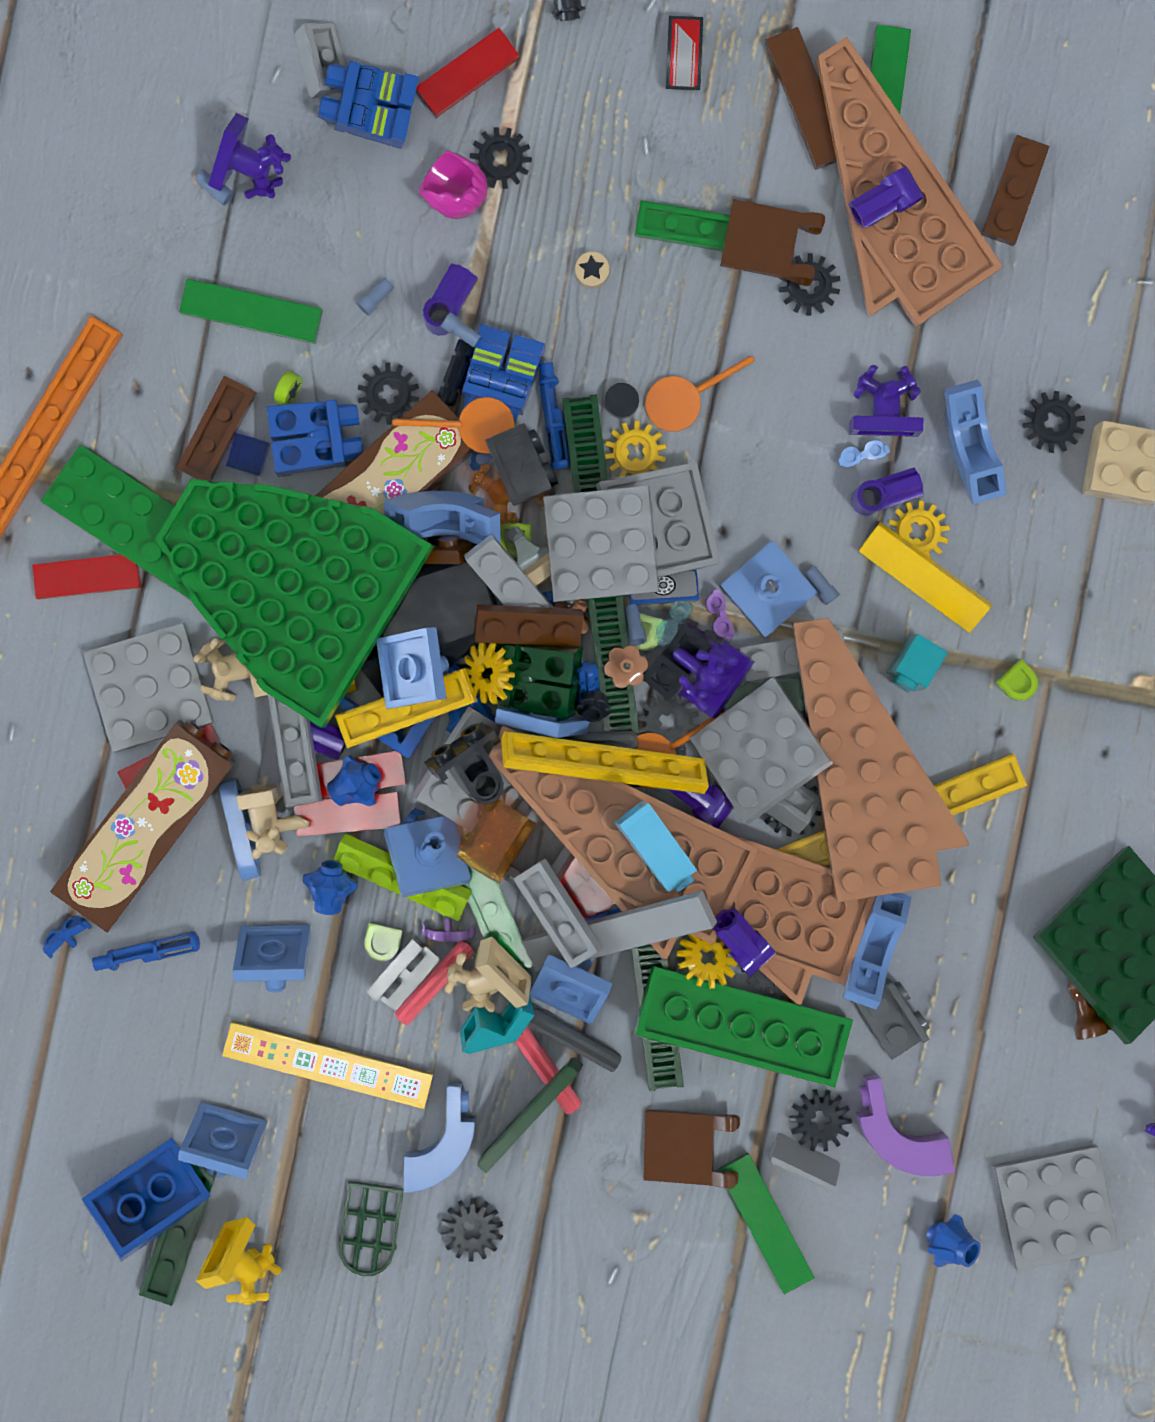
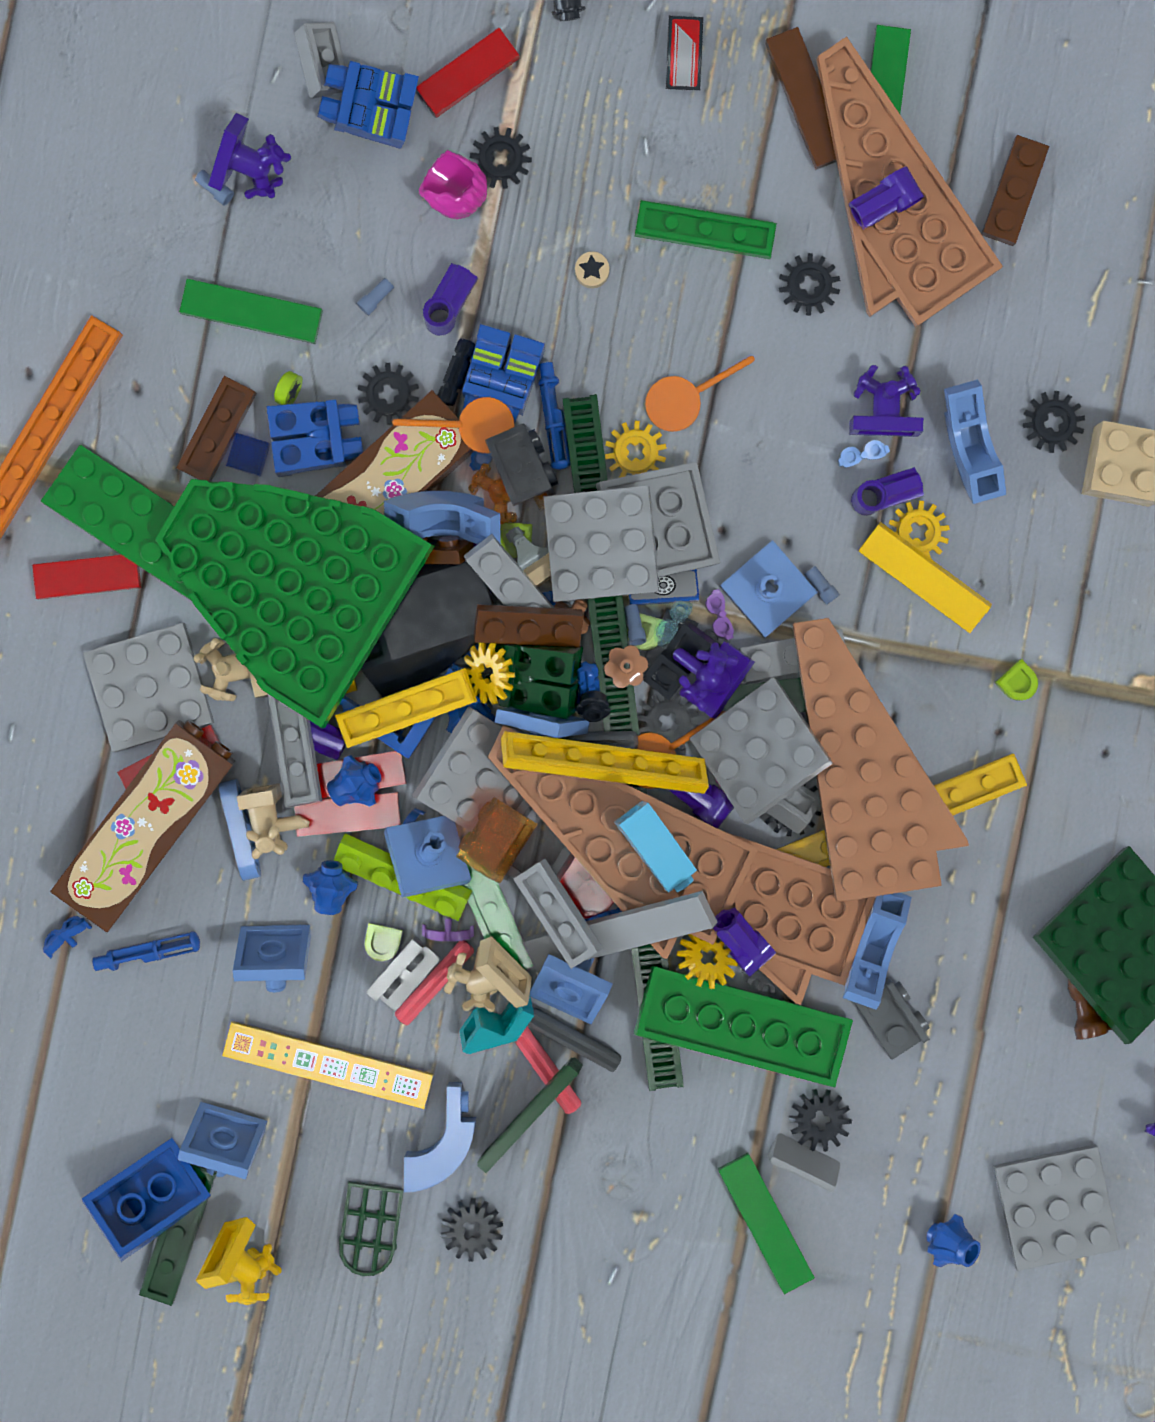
(412, 668): medium blue tile -> none
(454, 325): sand blue piece -> none
(469, 762): black pin -> none
(621, 400): black tile -> none
(682, 1148): reddish brown flag -> none
(764, 240): reddish brown flag -> none
(912, 1154): medium lavender arch -> none
(916, 663): teal brick -> none

